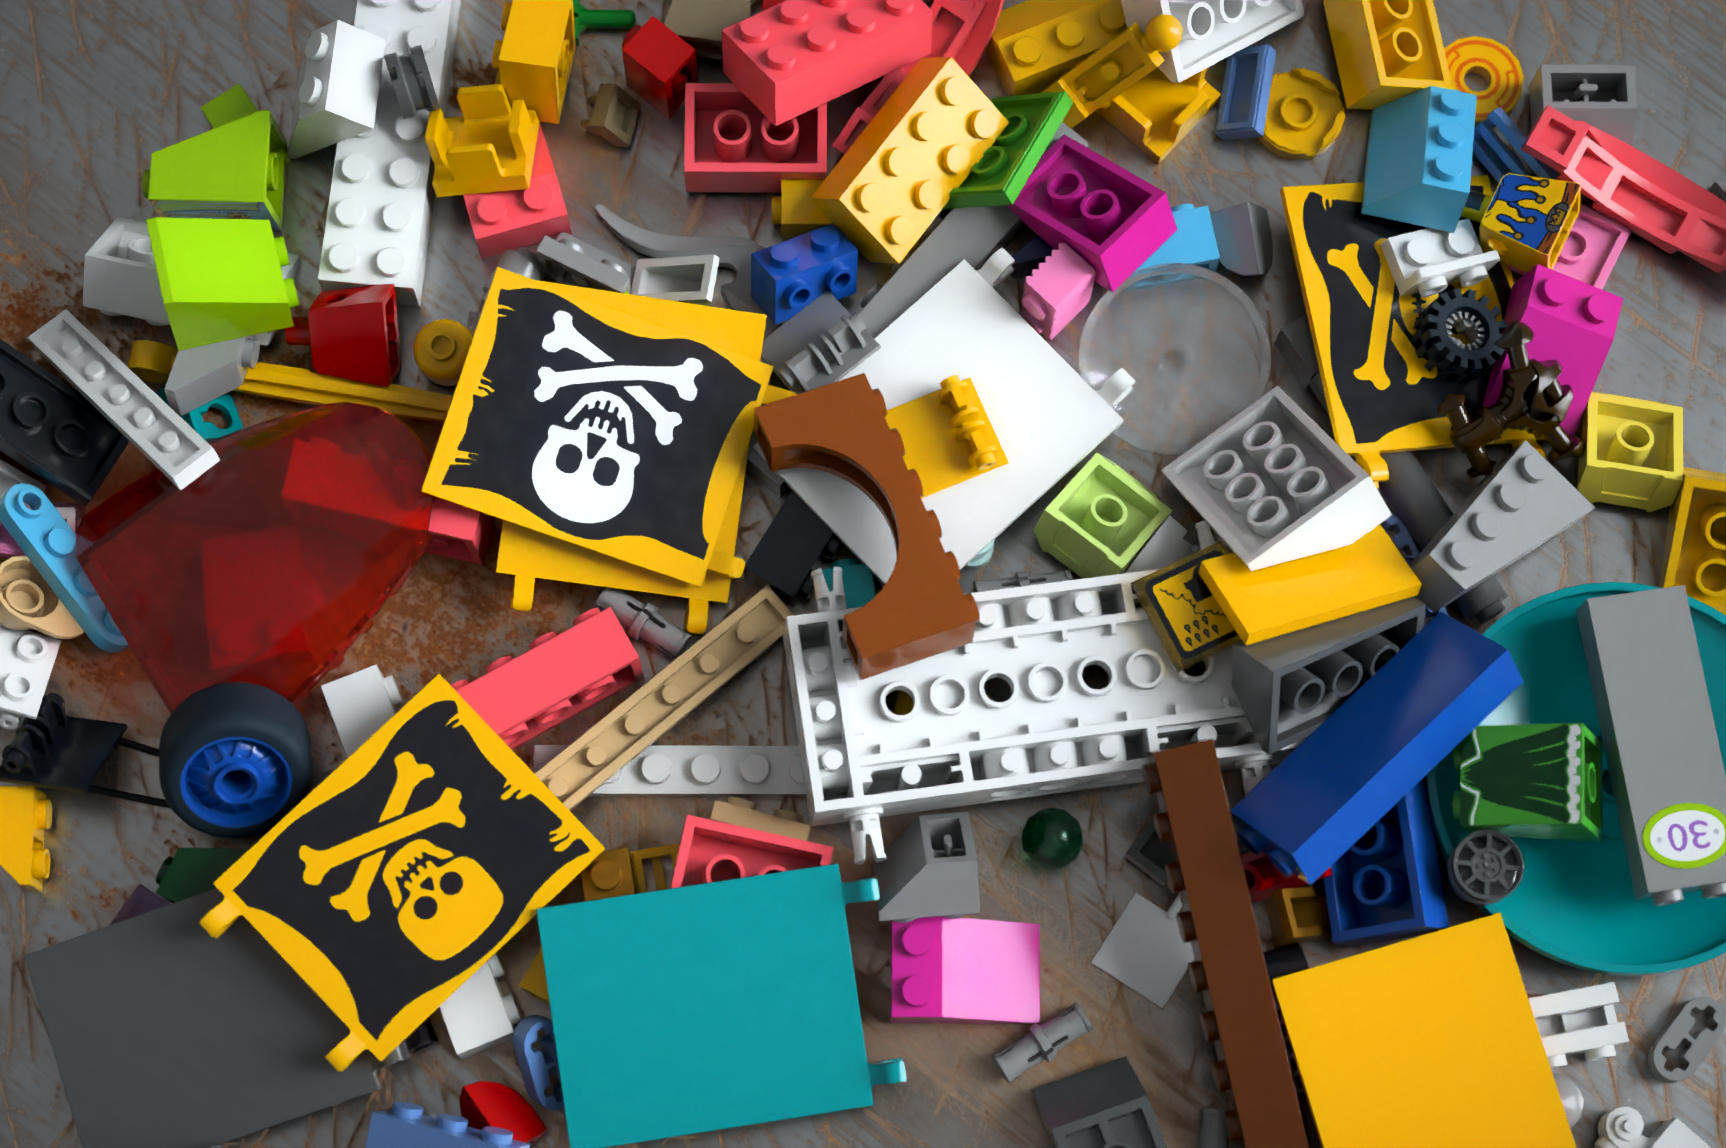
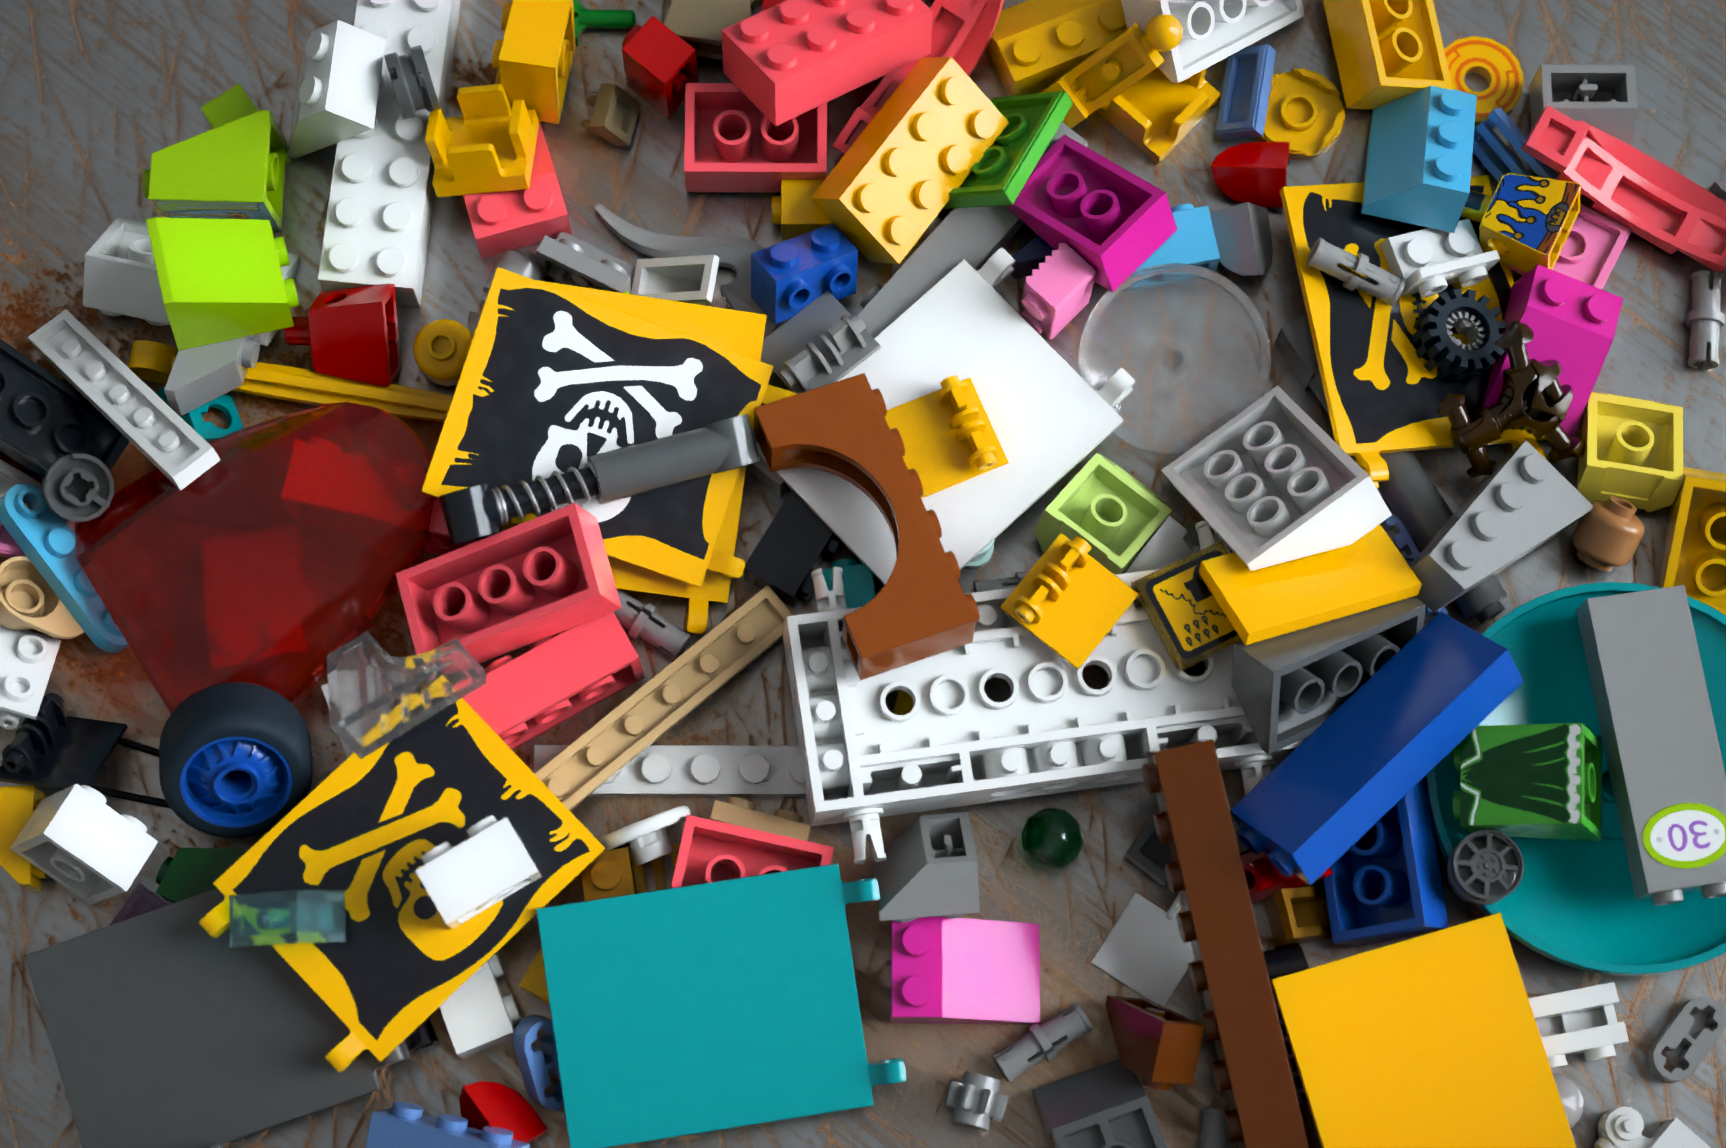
(78, 487): none -> dark grey wheel
(85, 843): none -> white brick
(287, 918): none -> clear light blue slope
(385, 696): none -> clear arch
(476, 871): none -> white brick
(511, 586): none -> coral brick
(607, 475): none -> piece
(648, 836): none -> white piece
(976, 1101): none -> light grey gear
(1069, 600): none -> yellow hinge
(1155, 1041): none -> reddish brown slope
(1253, 172): none -> red brick
(1327, 259): none -> light grey pin
(1608, 534): none -> medium nougat head
(1705, 319): none -> light grey pin

